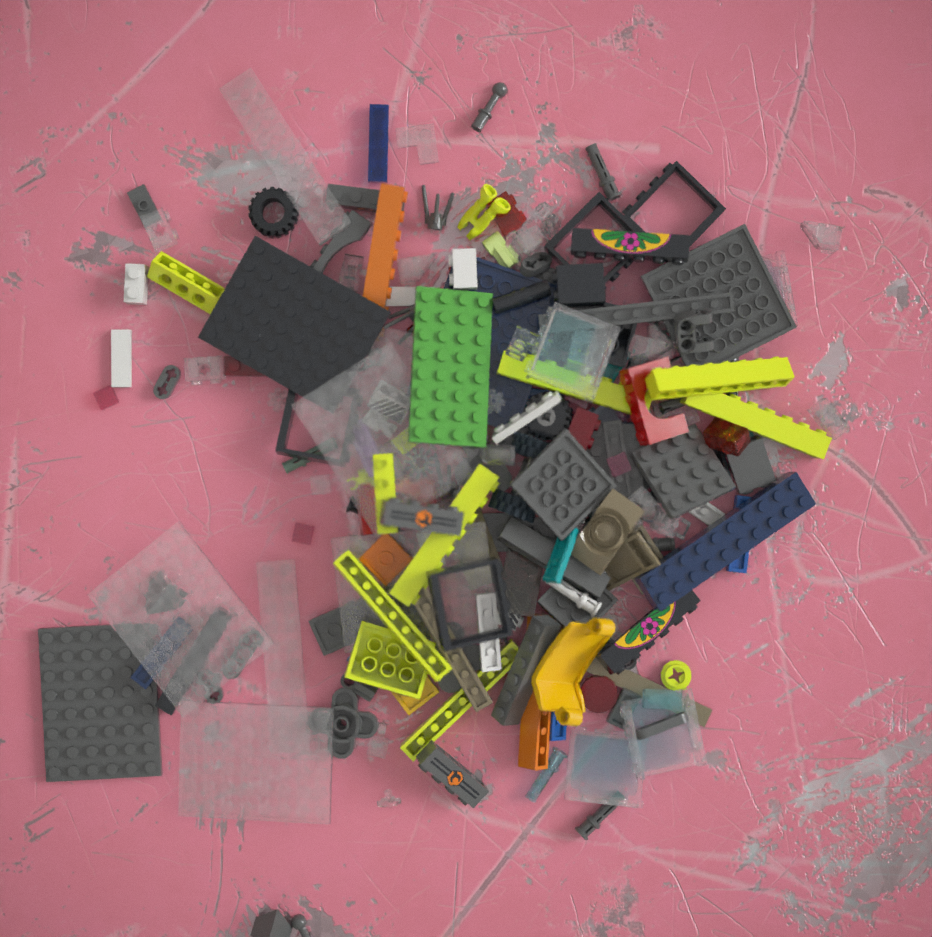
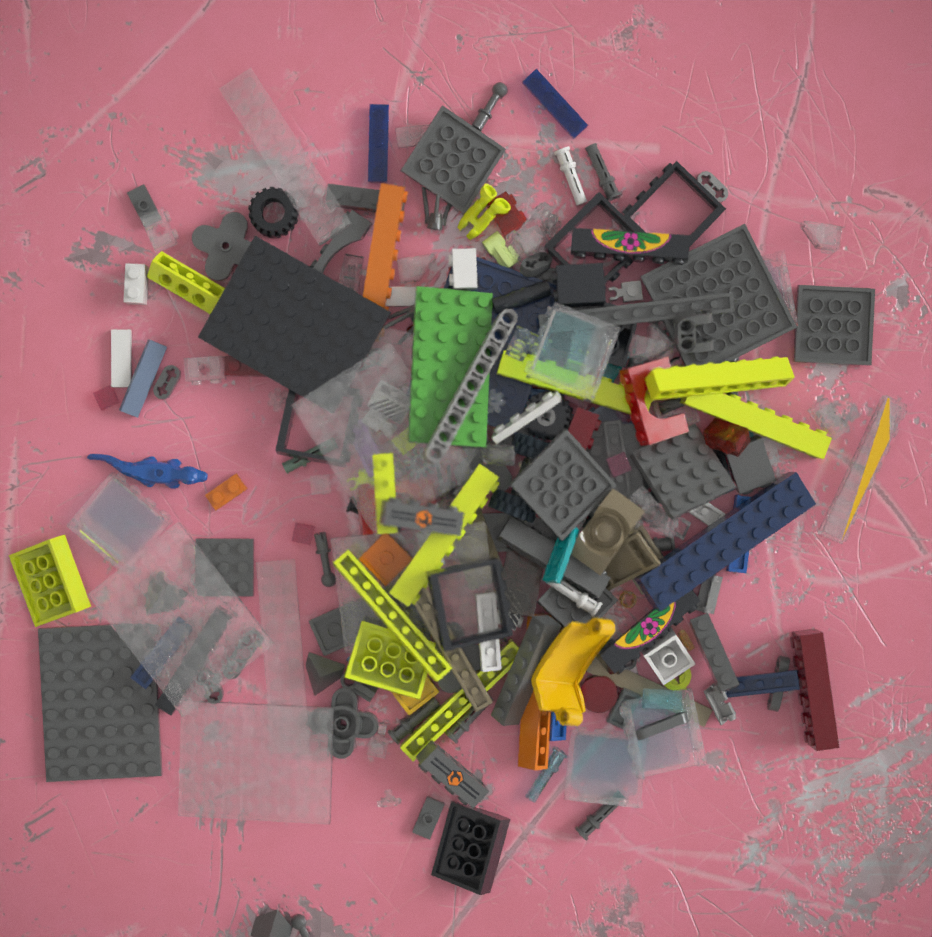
(49, 580): none -> neon yellow slope
(119, 520): none -> panel
(142, 378): none -> sand blue tile
(152, 471): none -> blue animal
(211, 241): none -> dark grey plant
(226, 492): none -> orange plate
(233, 560): none -> dark grey plate
(322, 672): none -> dark grey slope
(328, 578): none -> dark grey pin
(407, 725): none -> dark grey pin
(428, 817): none -> dark grey plate
(453, 159): none -> dark grey plate
(463, 392): none -> light grey beam
(464, 726): none -> dark grey pin
(470, 848): none -> black slope
(555, 104): none -> clear blue plate
(568, 167): none -> white pin
(630, 291): none -> white plate
(633, 600): none -> clear yellow bush
(668, 657): none -> white slope
(685, 640): none -> clear yellow tile
(709, 594): none -> light grey hinge
(714, 182): none -> light grey beam
(714, 653): none -> dark grey brick
(722, 710): none -> light grey hinge
(766, 683): none -> dark blue plate
(775, 699): none -> dark grey beam
(815, 689): none -> dark red brick
(834, 325): none -> dark grey plate
(862, 469): none -> clear brick

